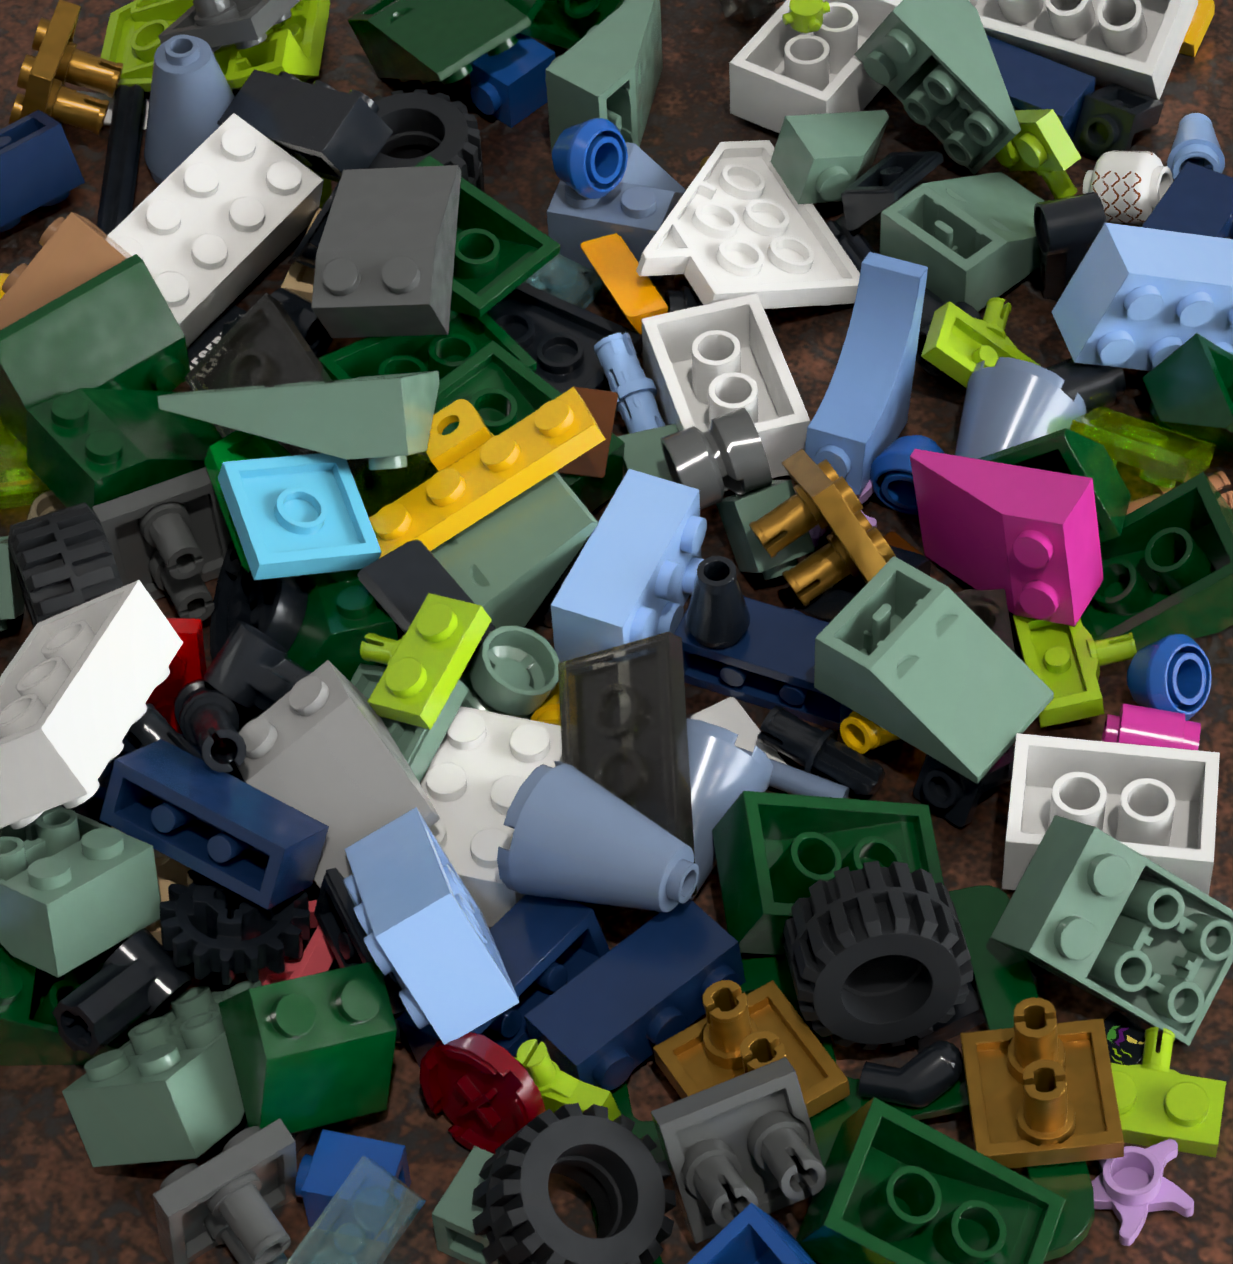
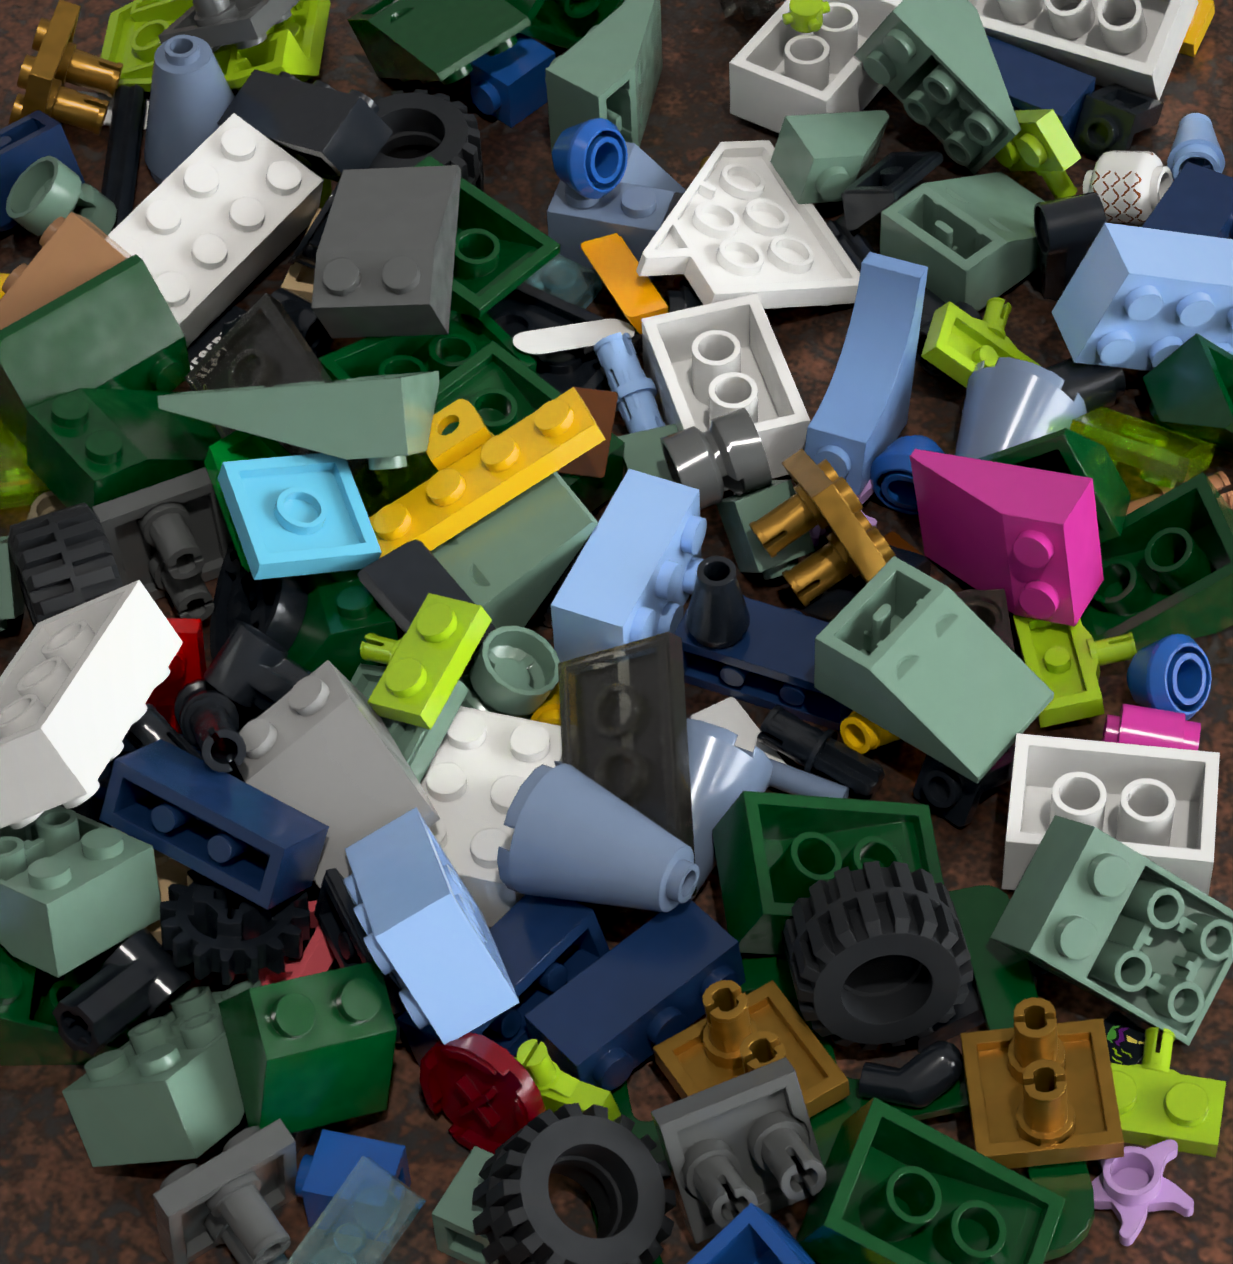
(53, 191): none -> sand green wheel
(569, 336): none -> white sticker

